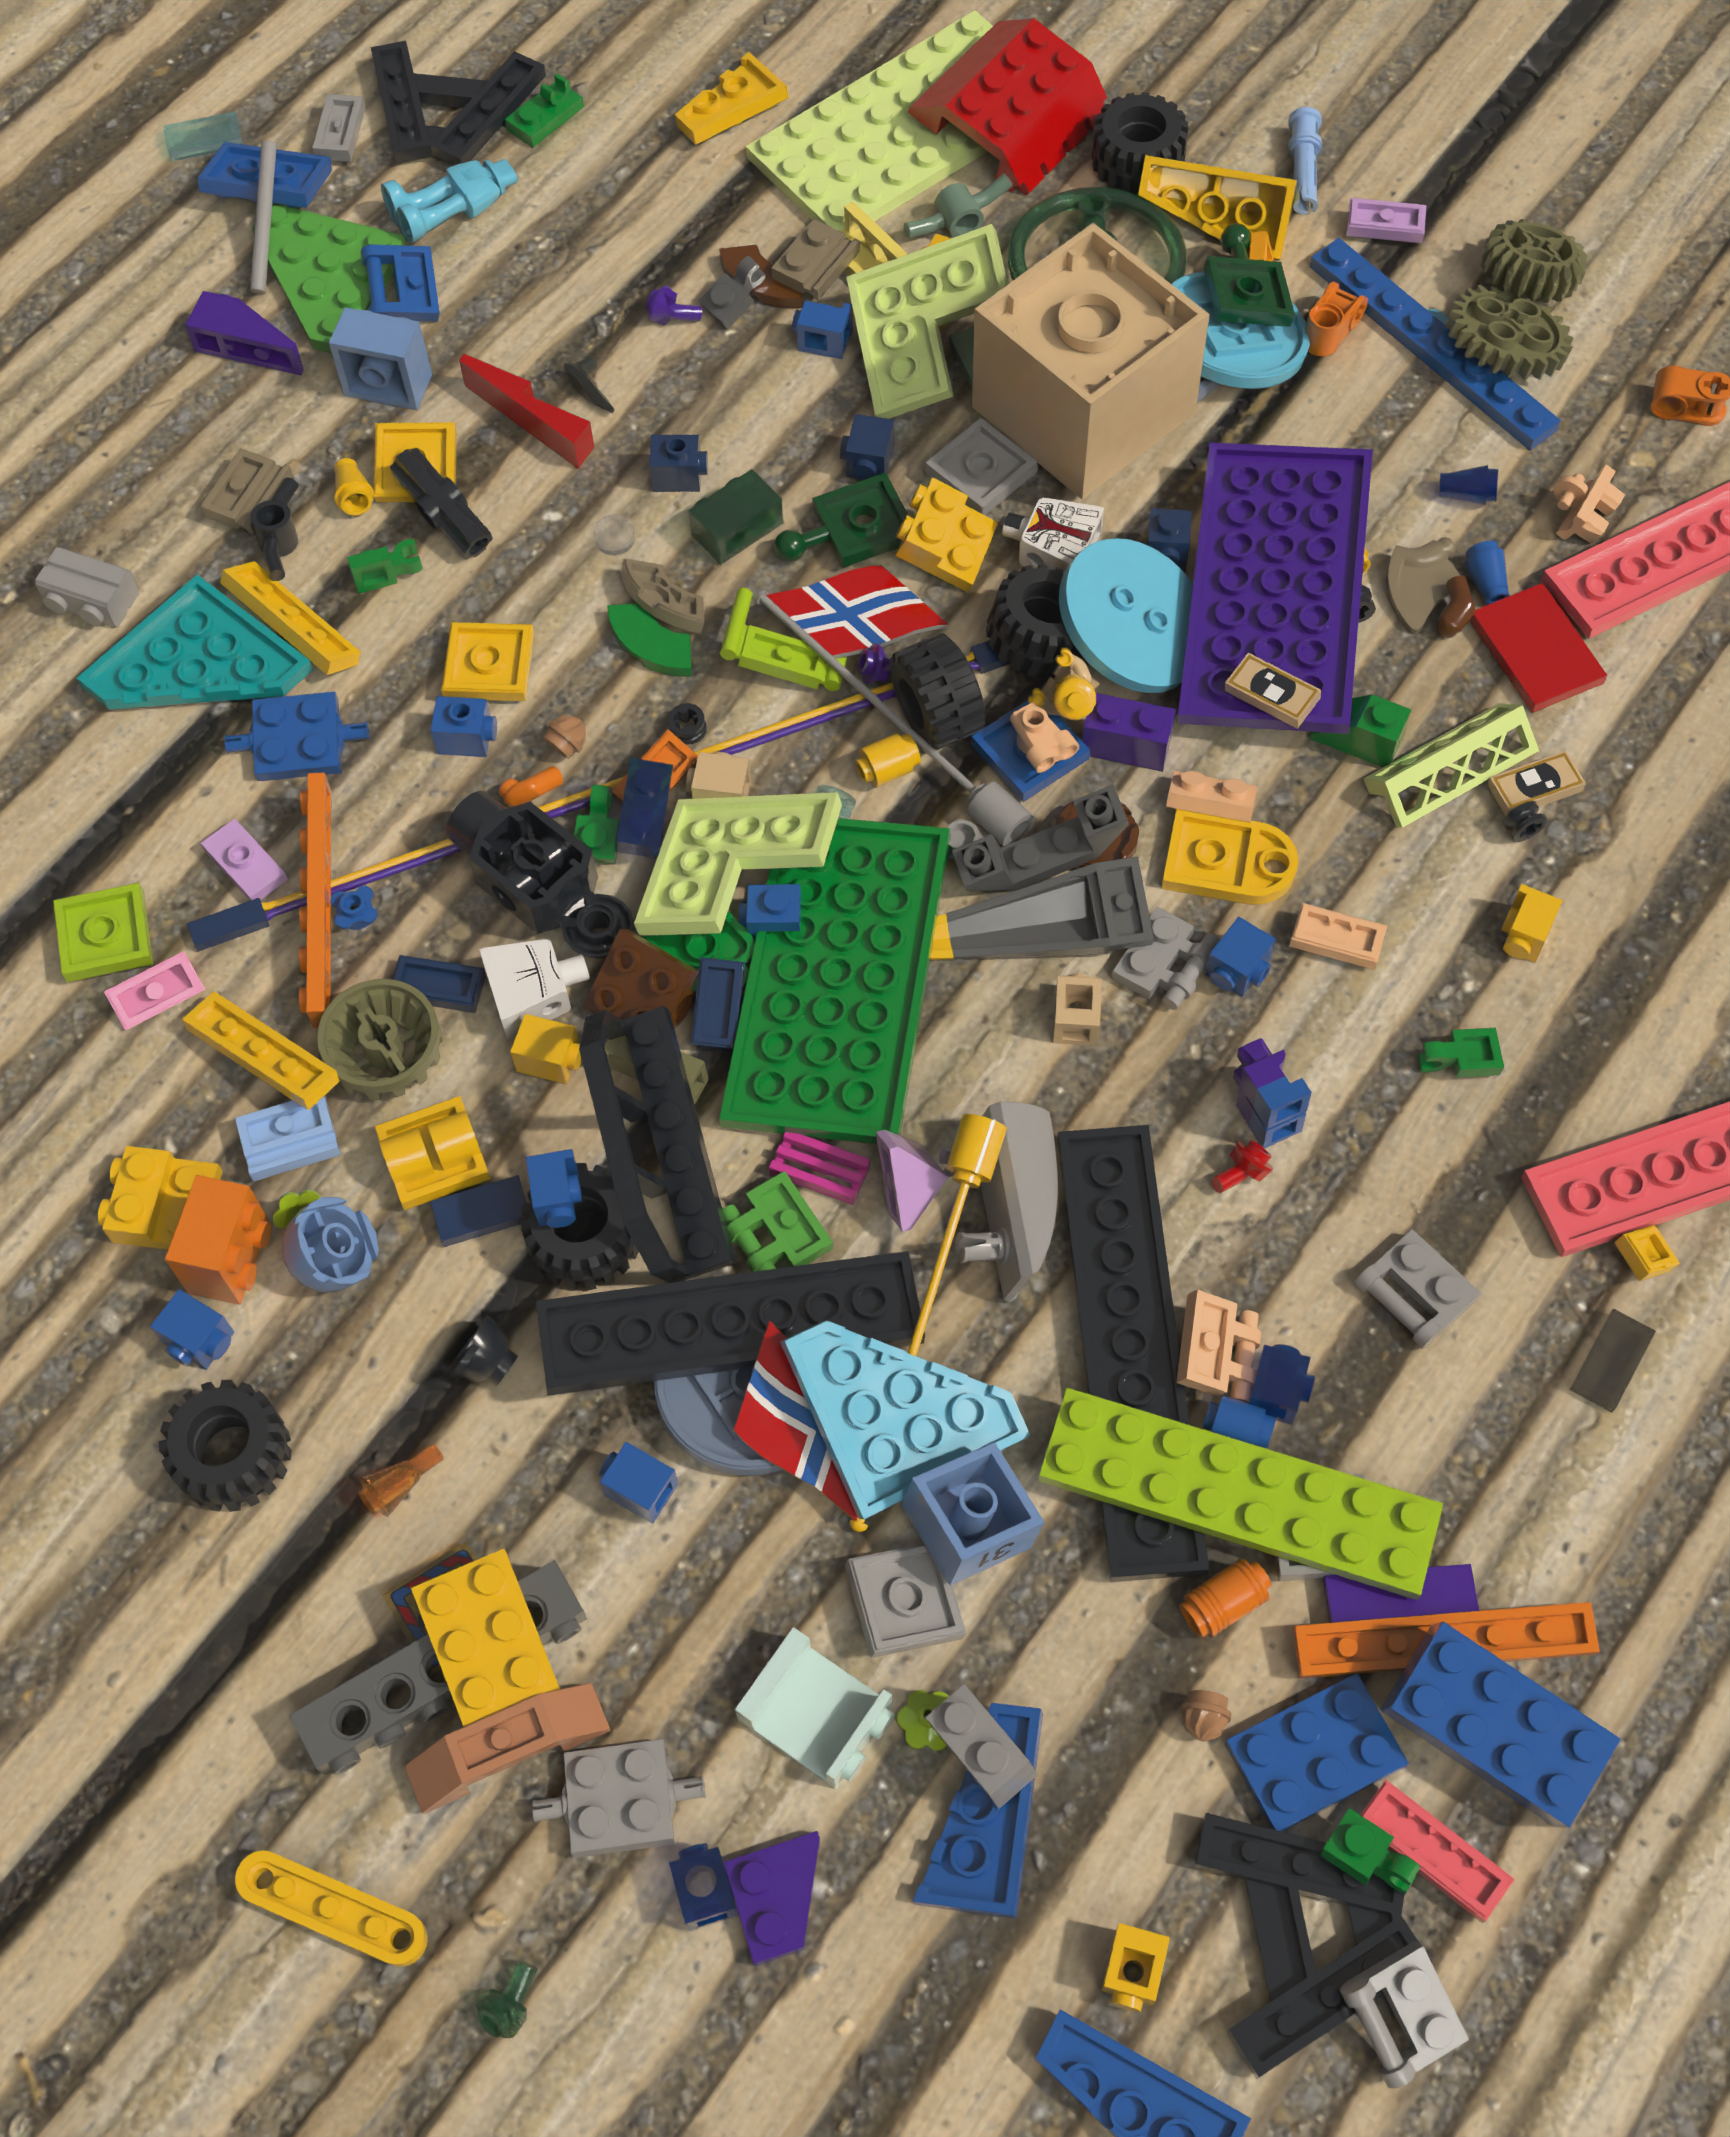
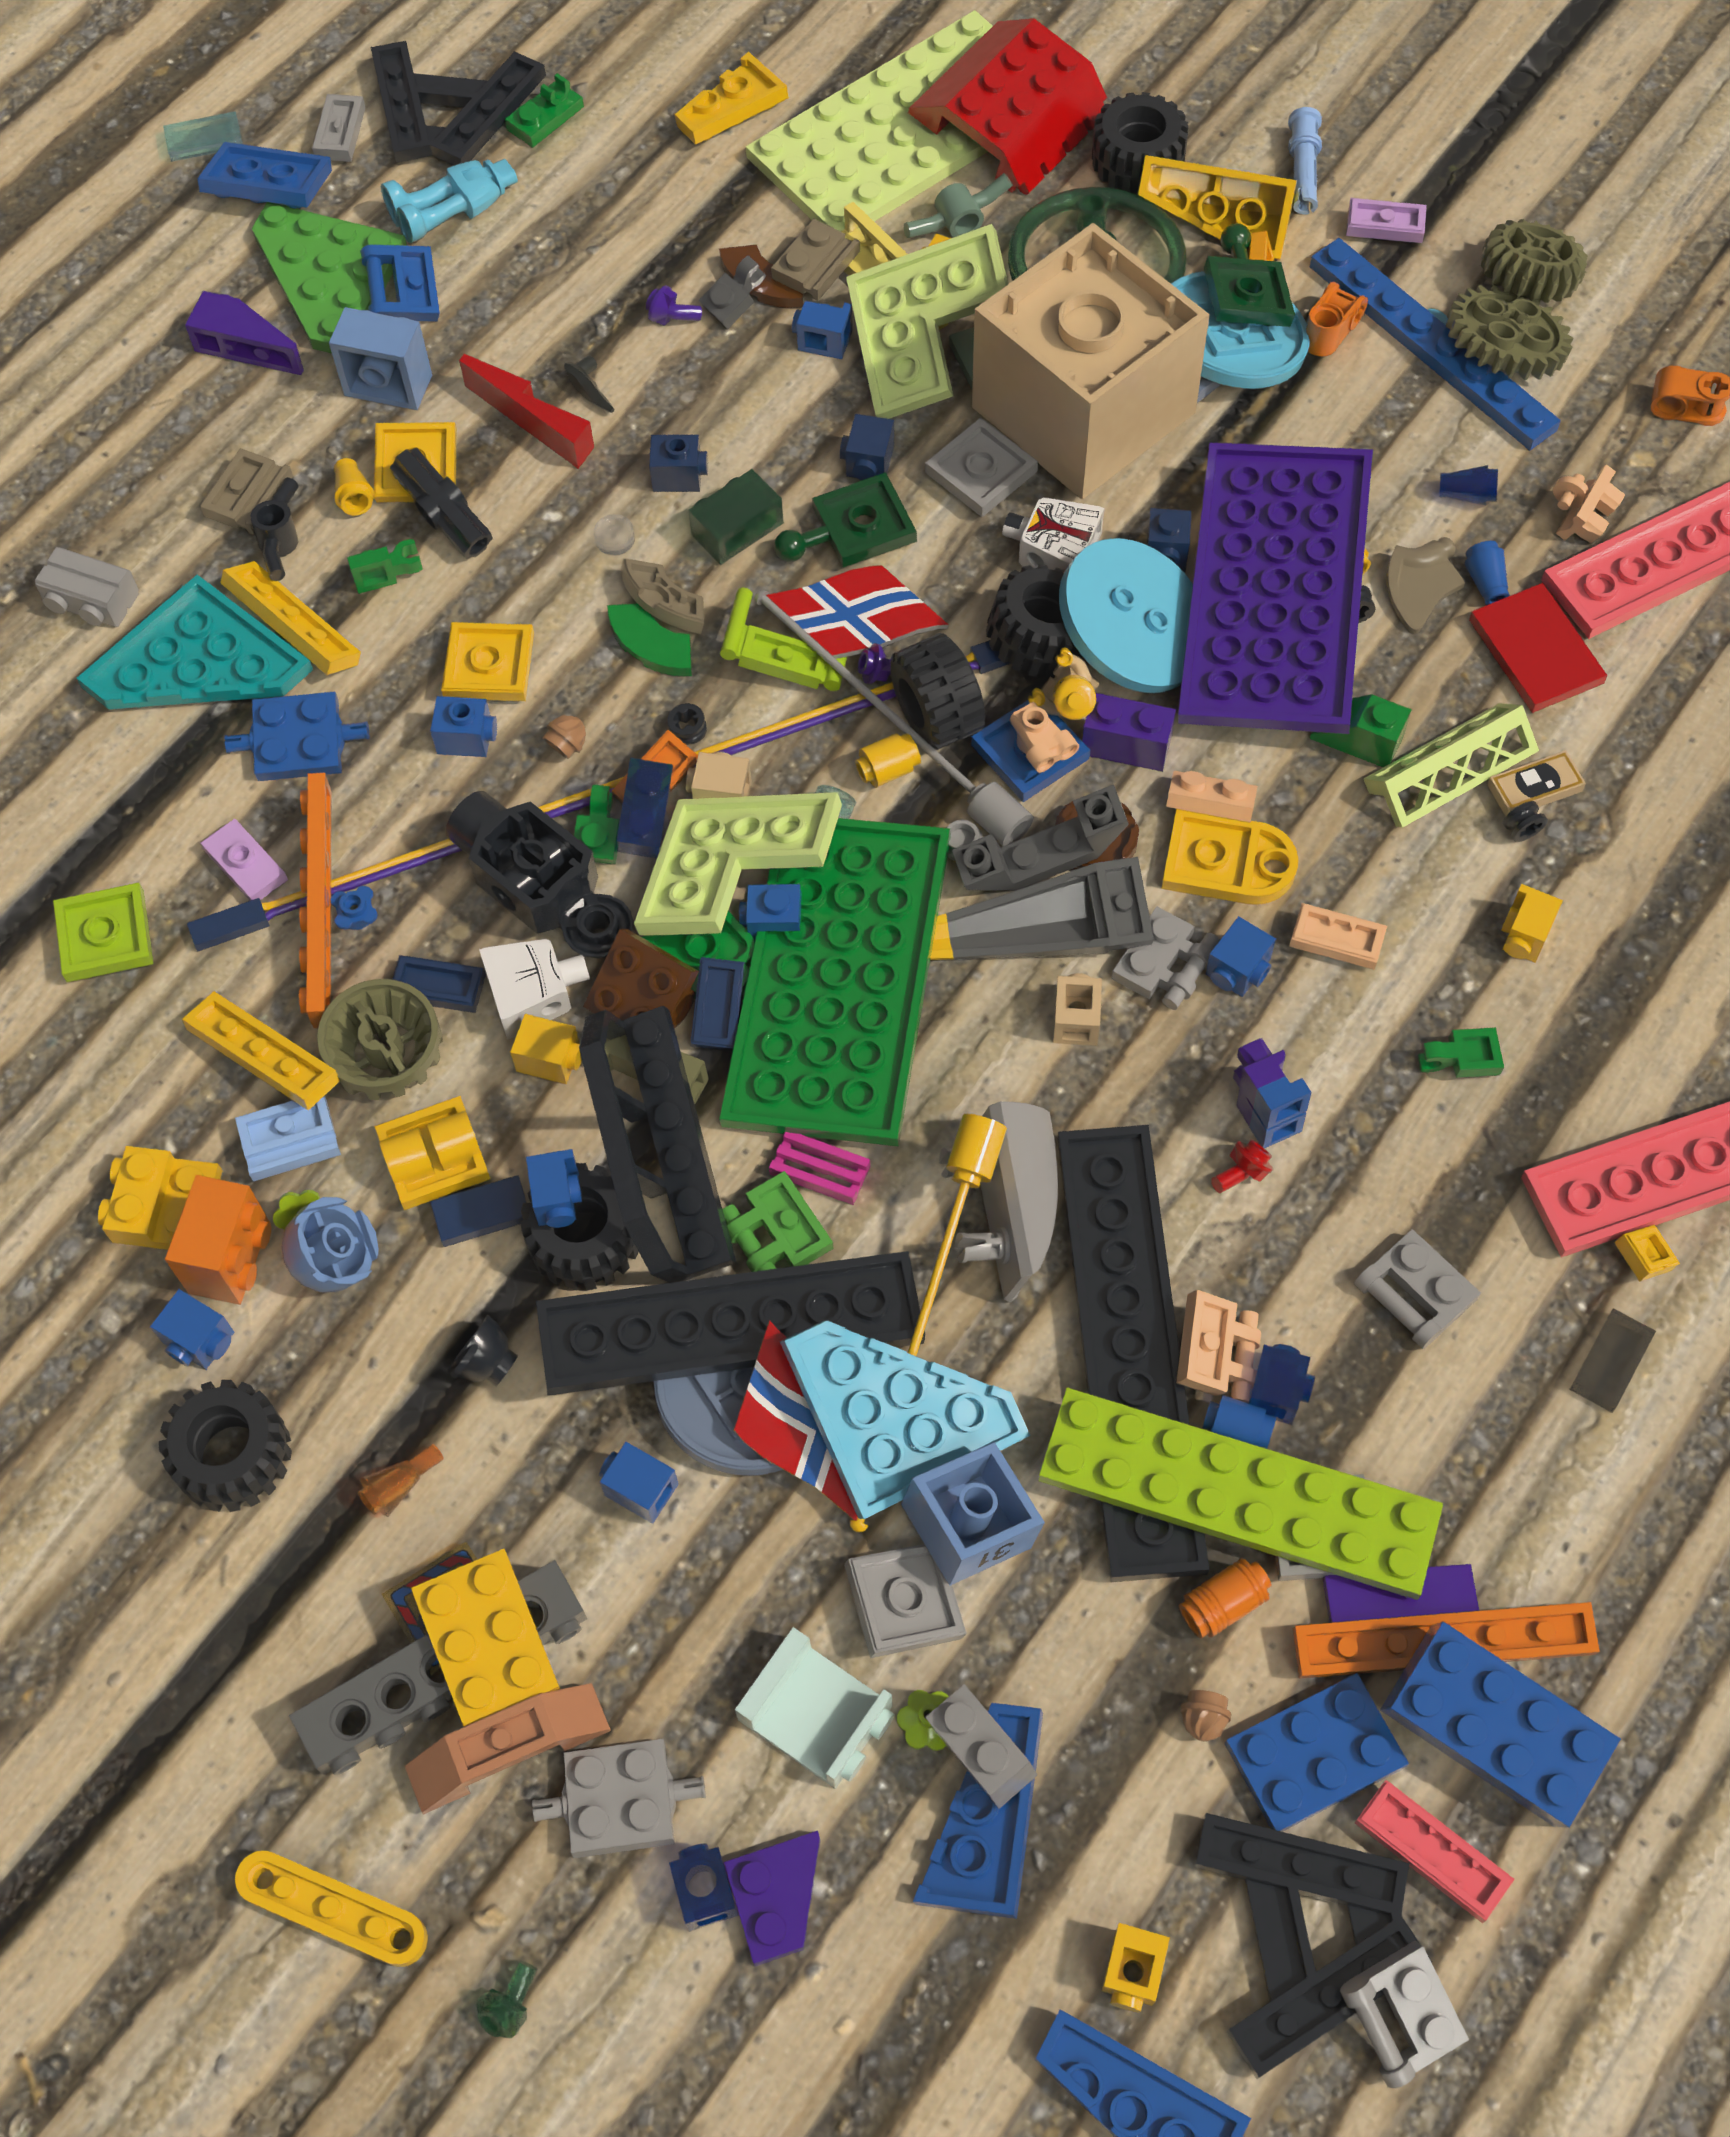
(154, 990): bright pink slope -> none
(263, 217): light grey bar -> none
(521, 792): orange arm -> none
(908, 1176): lavender slope -> none
(945, 534): yellow plate -> none
(1273, 690): tile -> none
(1363, 1849): green plate -> none
(1458, 610): reddish brown arm -> none

